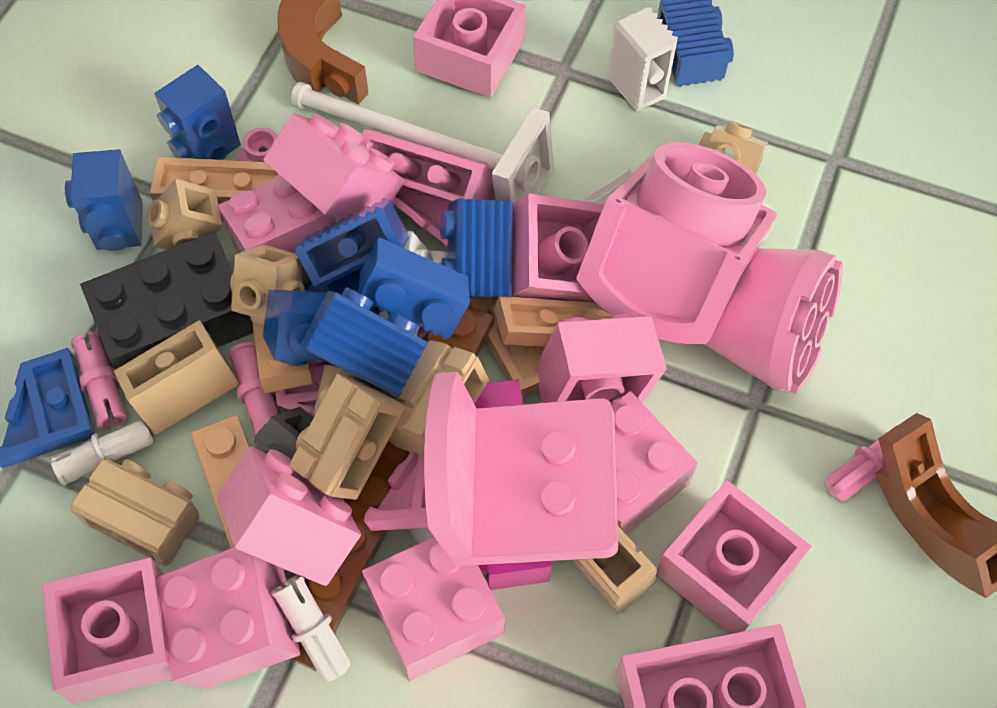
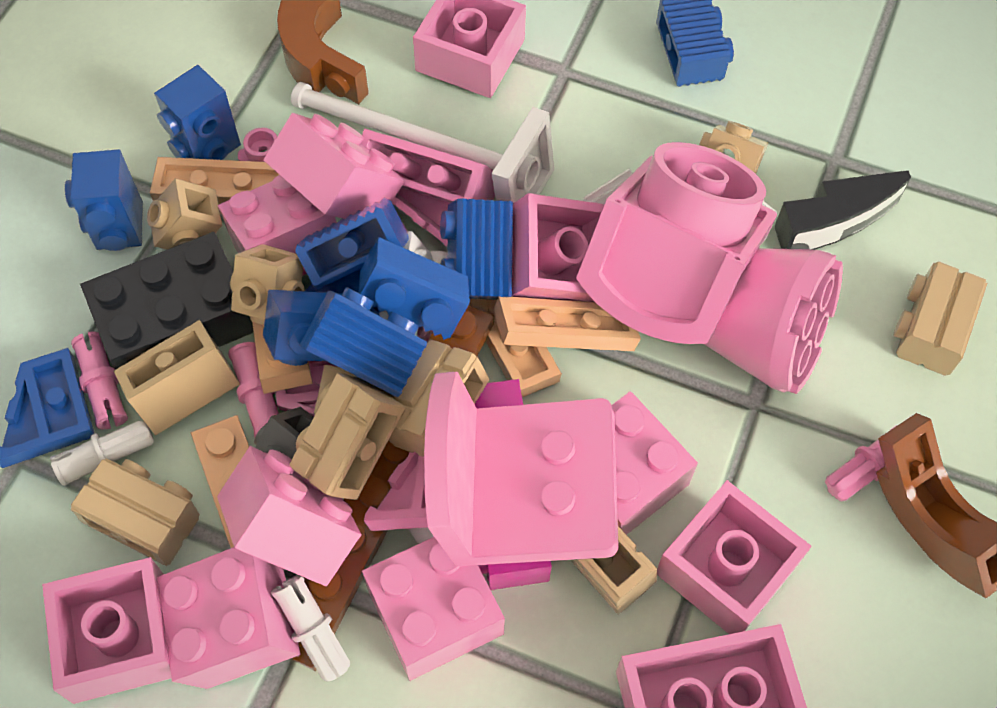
(600, 359): bright pink brick -> none
(642, 58): white brick -> none
(838, 210): none -> black slope
(940, 317): none -> tan brick

